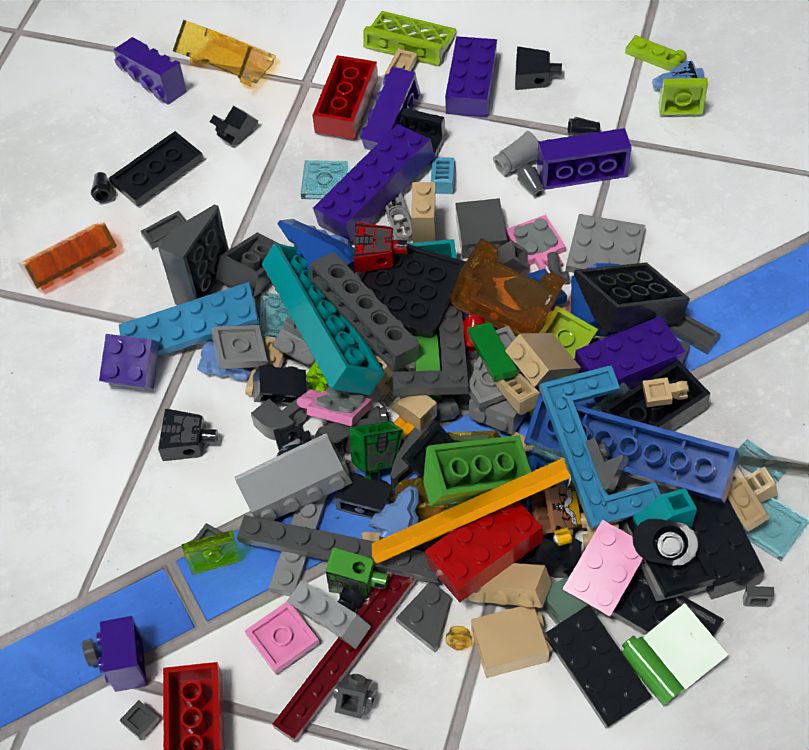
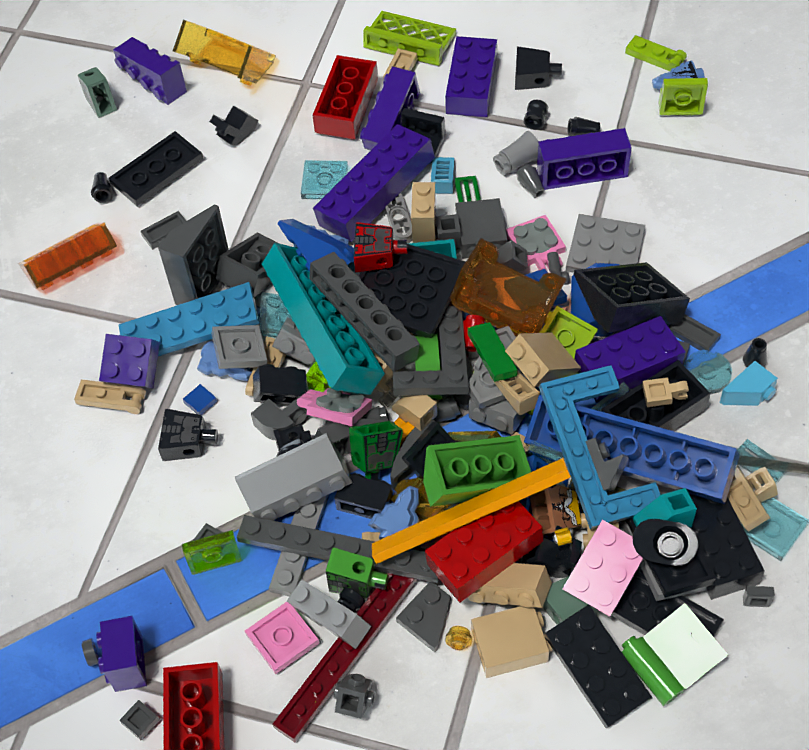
(95, 85): none -> sand green torso
(110, 396): none -> tan plate
(200, 400): none -> blue tile
(448, 228): none -> dark grey brick
(465, 180): none -> green tile
(536, 114): none -> black wheel
(710, 370): none -> clear light blue tile
(750, 387): none -> medium azure slope
(756, 352): none -> black cone

